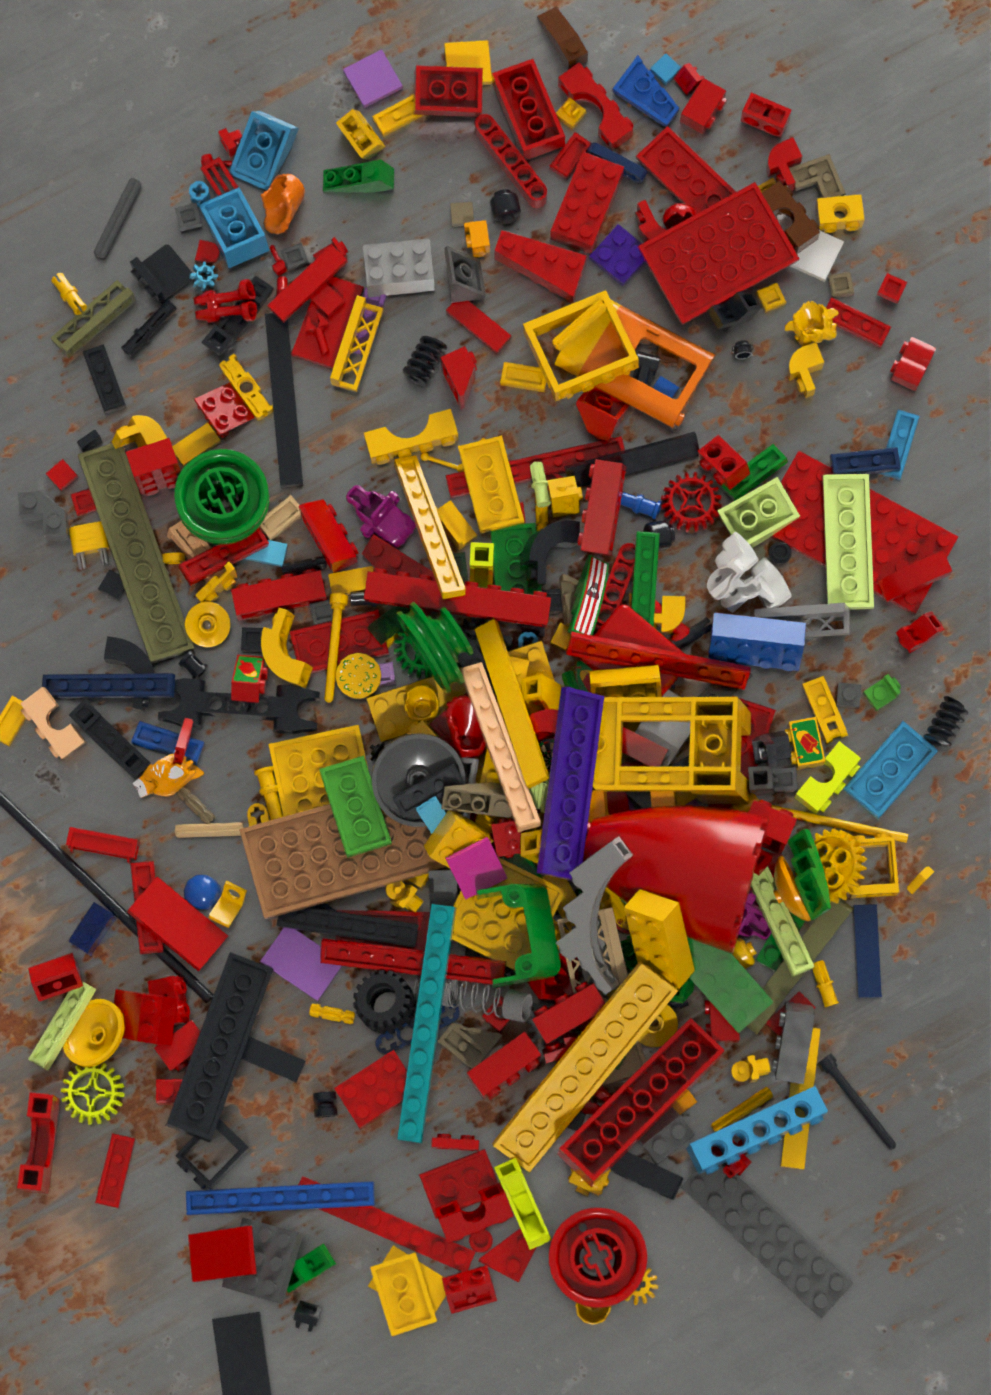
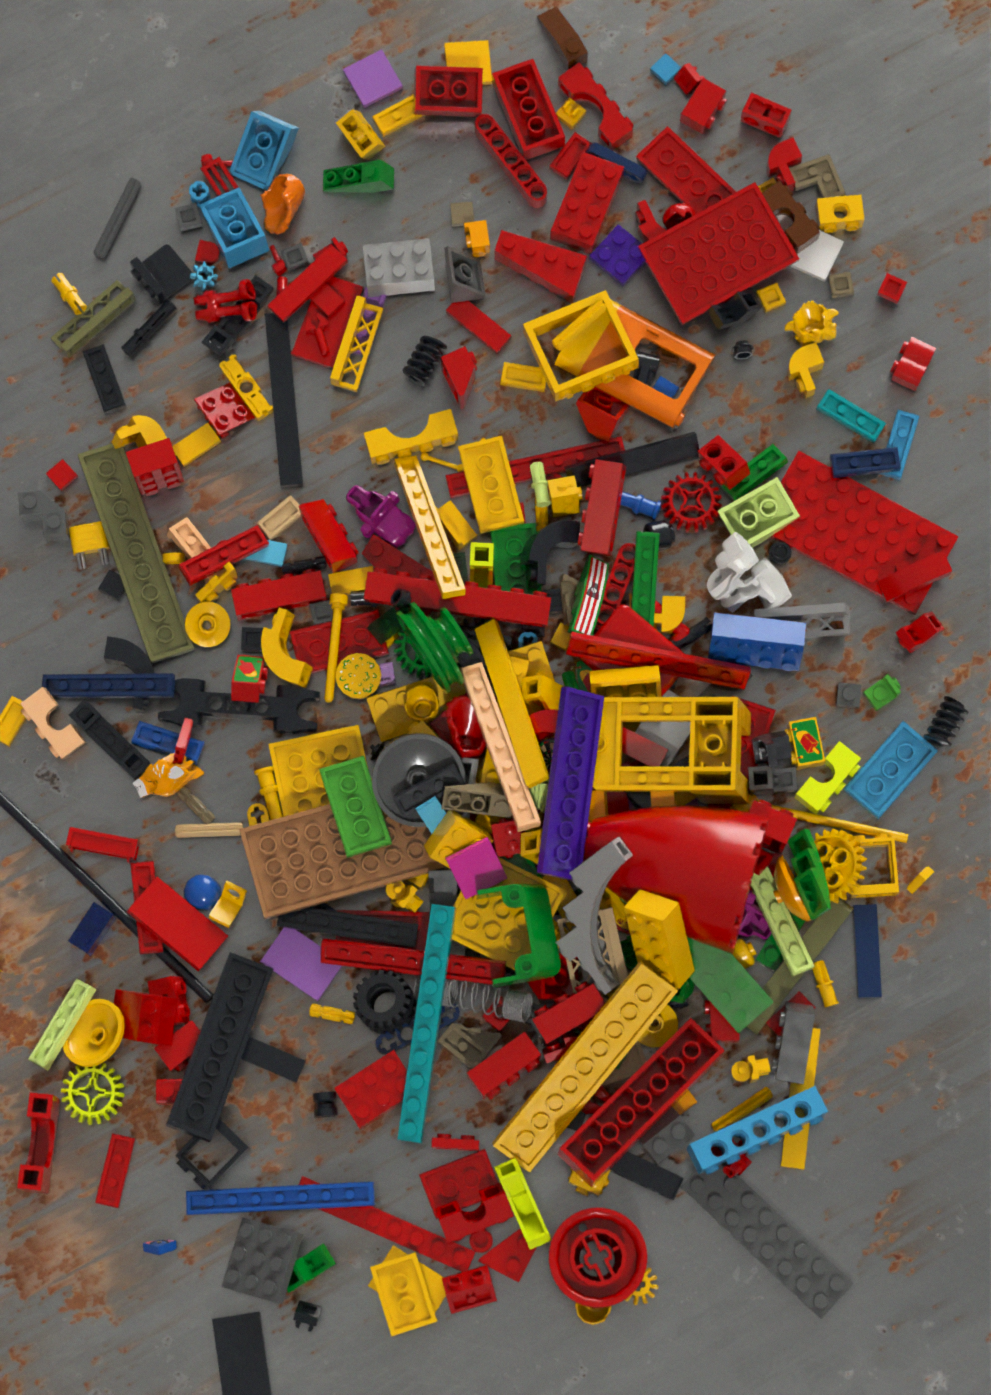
(55, 977): red brick -> none
(83, 502): red tile -> none
(89, 441): black tile -> none
(159, 1246): none -> blue tile
(193, 665): black bush -> none
(222, 1254): red tile -> none
(230, 140): red tile -> none
(232, 474): green wheel -> none
(400, 599): none -> black plate
(505, 206): black head -> none
(643, 92): blue wing -> none
(824, 709): yellow plate -> none
(829, 1065): black piece -> none
(848, 540): yellowish green plate -> none
(851, 416): none -> teal tile
(859, 323): red tile -> none

